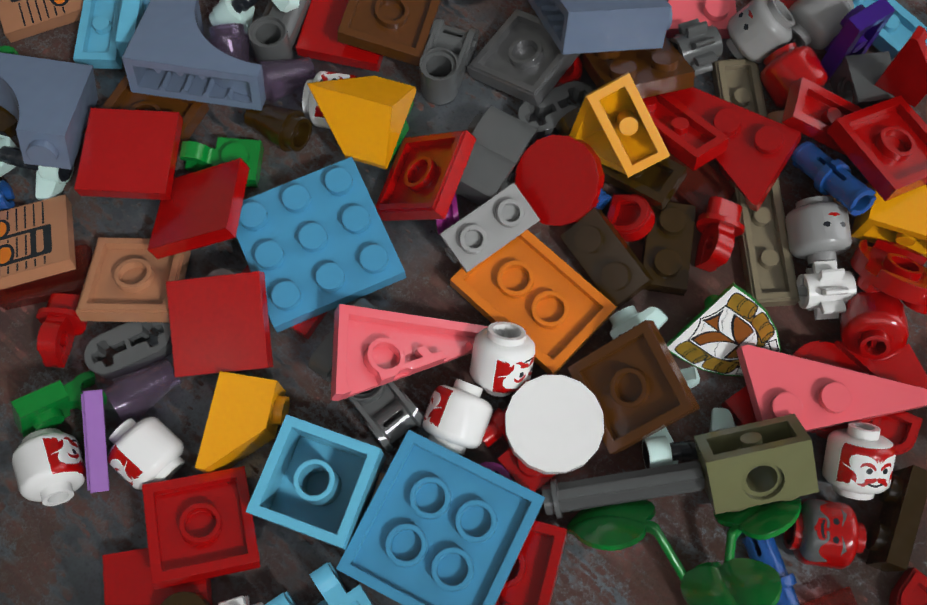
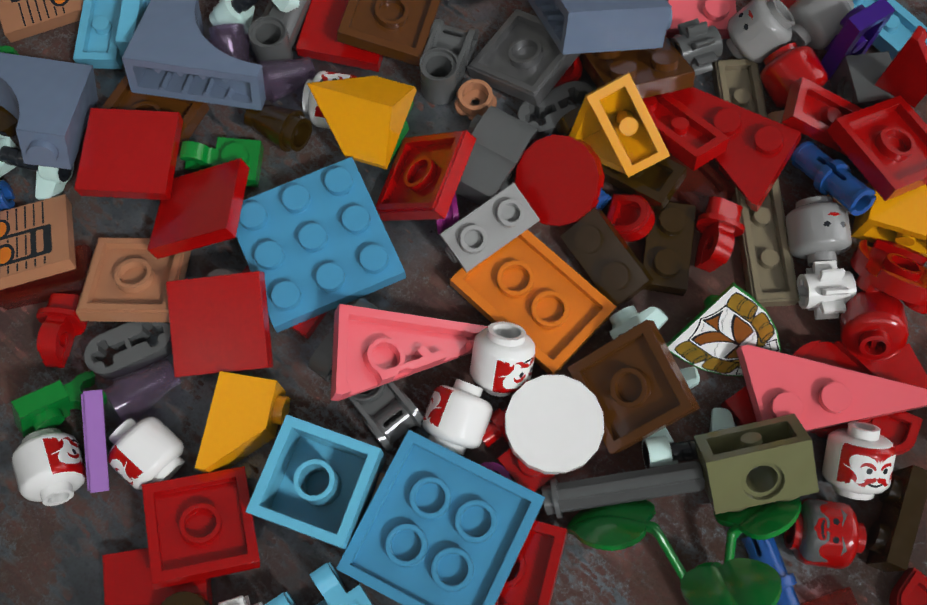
(474, 90): none -> nougat plate

